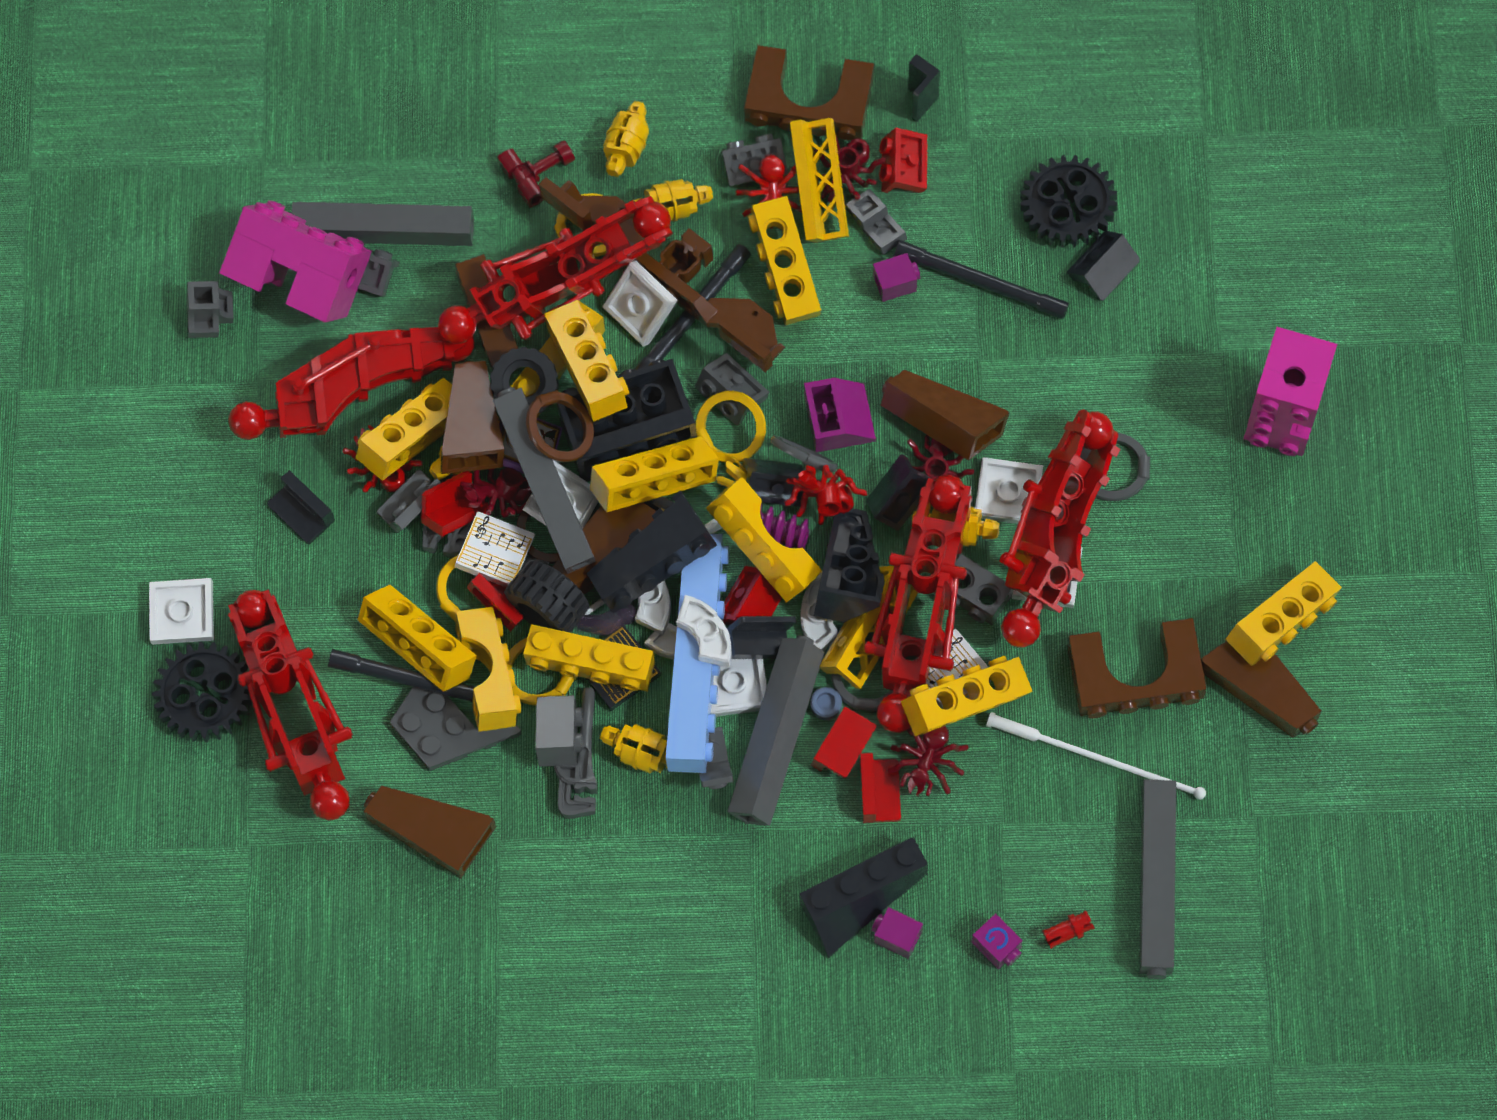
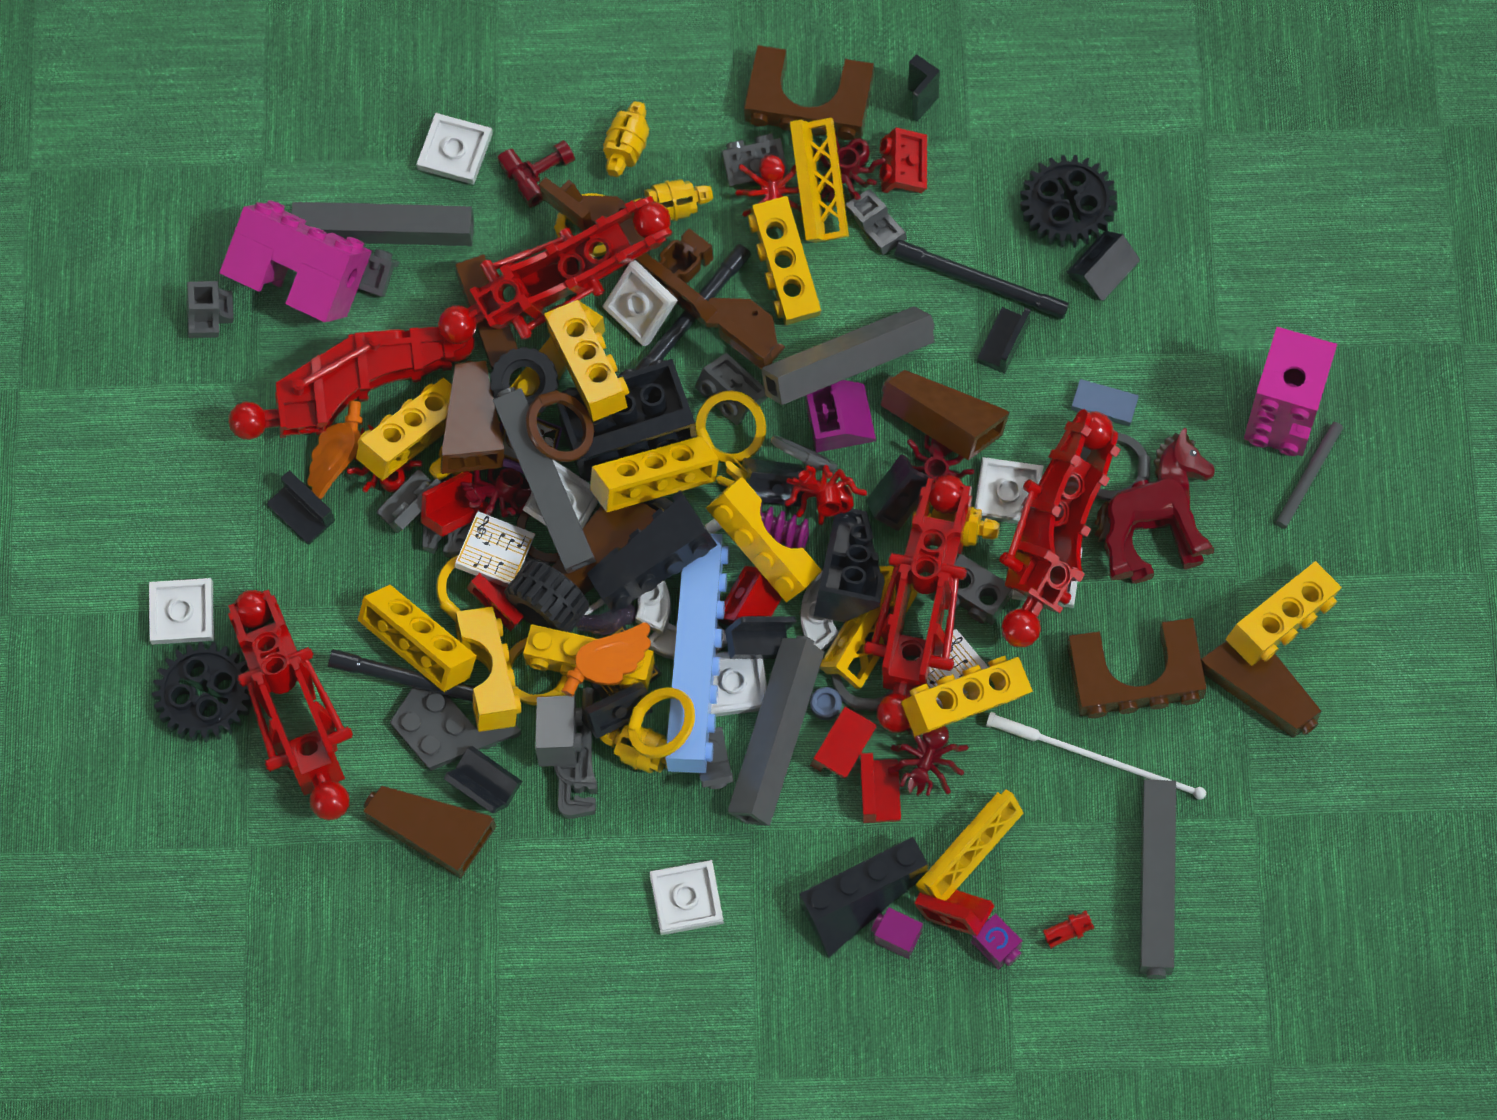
(335, 451): none -> orange animal
(454, 148): none -> white plate
(484, 780): none -> black panel
(609, 658): none -> orange animal
(614, 710): none -> black panel
(638, 716): none -> yellow piece
(686, 897): none -> white tile
(708, 631): white tile -> none
(848, 355): none -> dark grey brick
(896, 277): magenta brick -> none
(959, 912): none -> red panel
(971, 846): none -> yellow fence
(1004, 339): none -> black panel
(1114, 403): none -> sand blue tile
(1156, 506): none -> dark red animal
(1309, 475): none -> dark grey bar

